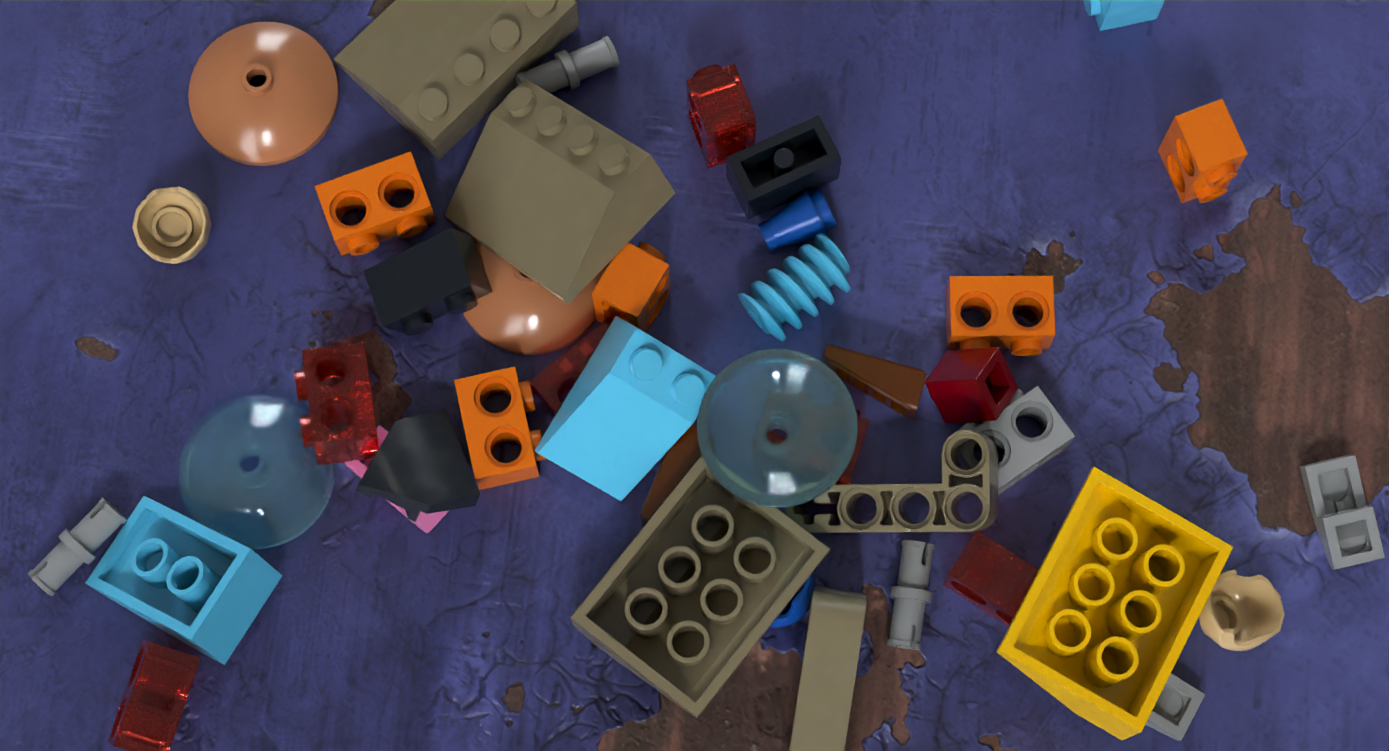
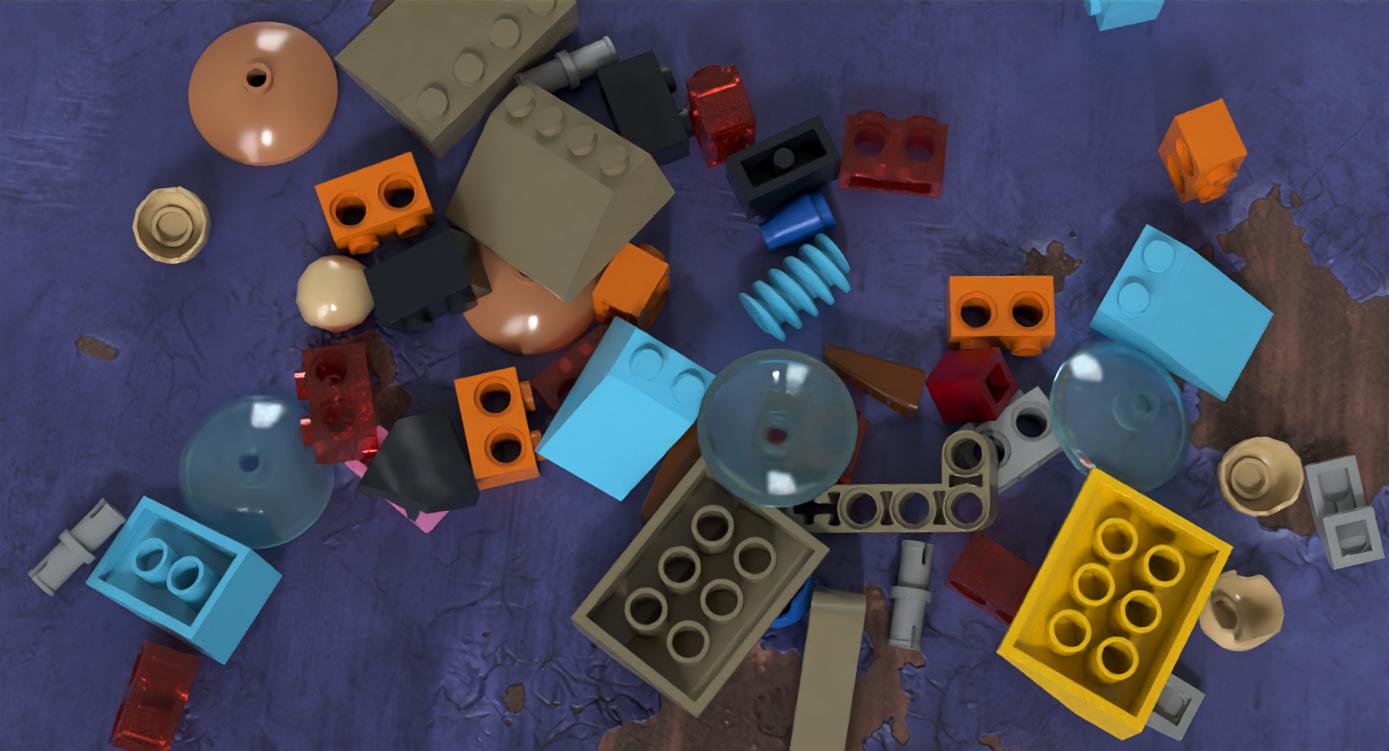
(334, 293): none -> tan hair
(642, 107): none -> black brick
(892, 168): none -> clear red brick
(1103, 425): none -> clear light blue dish
(1182, 313): none -> medium azure slope
(1260, 476): none -> tan hair

